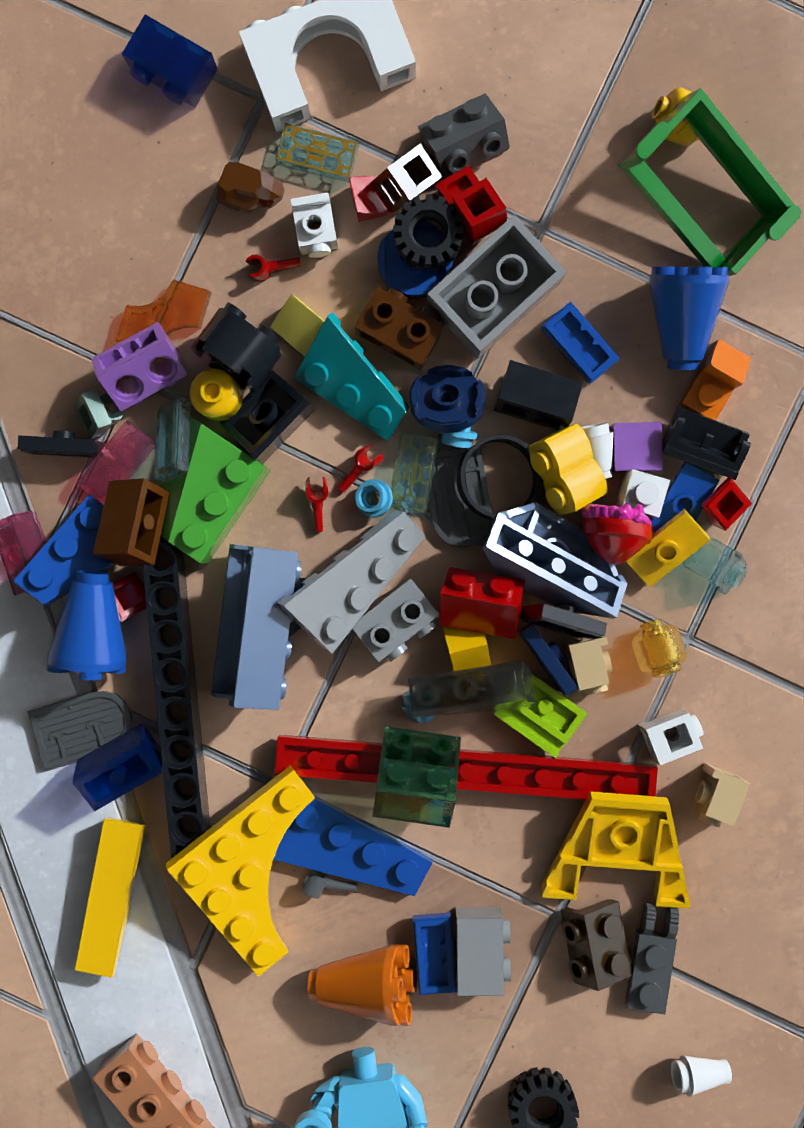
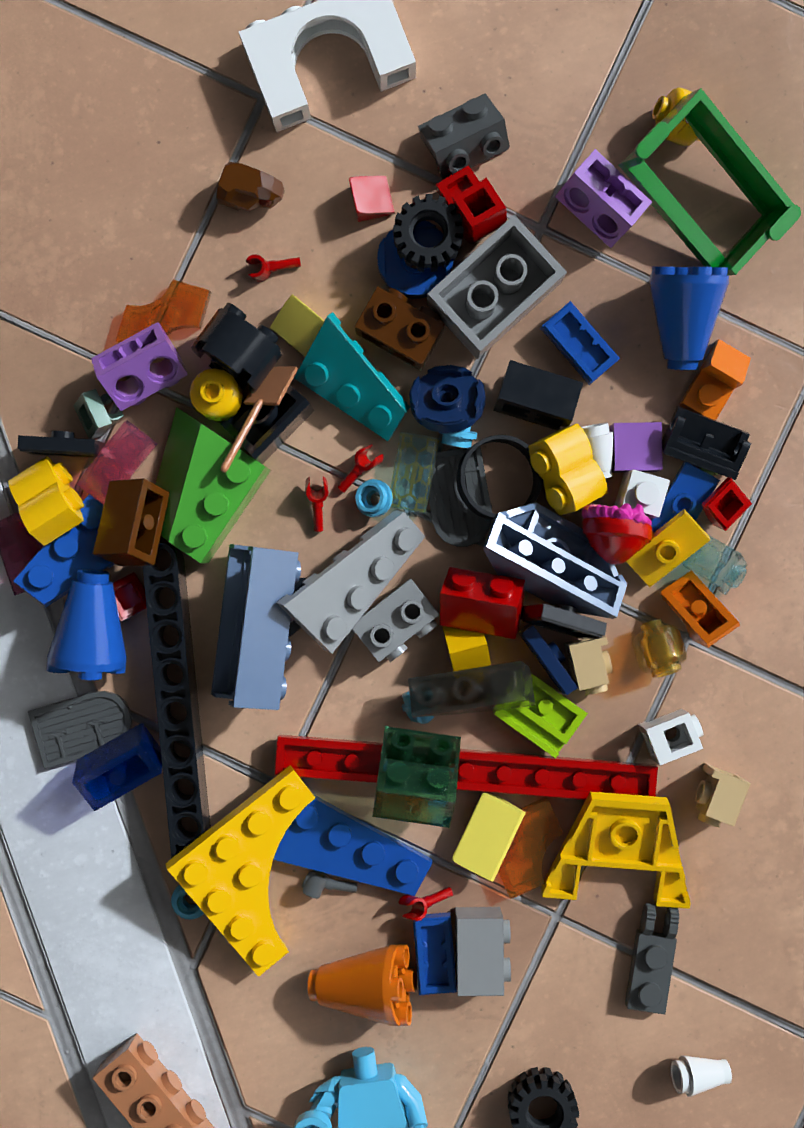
(46, 500): none -> yellow brick
(110, 896): yellow slope -> none
(169, 62): clear blue brick -> none
(172, 440): clear light blue tile -> none
(182, 907): none -> medium azure plate
(269, 393): none -> nougat piece
(311, 210): white brick -> none
(317, 152): clear light blue tile -> none
(407, 177): brick -> none
(420, 905): none -> red hand
(488, 836): none -> light yellow slope
(523, 862): none -> clear orange tile
(596, 945): dark brown bracket -> none
(603, 198): none -> medium lavender brick
(699, 610): none -> orange slope

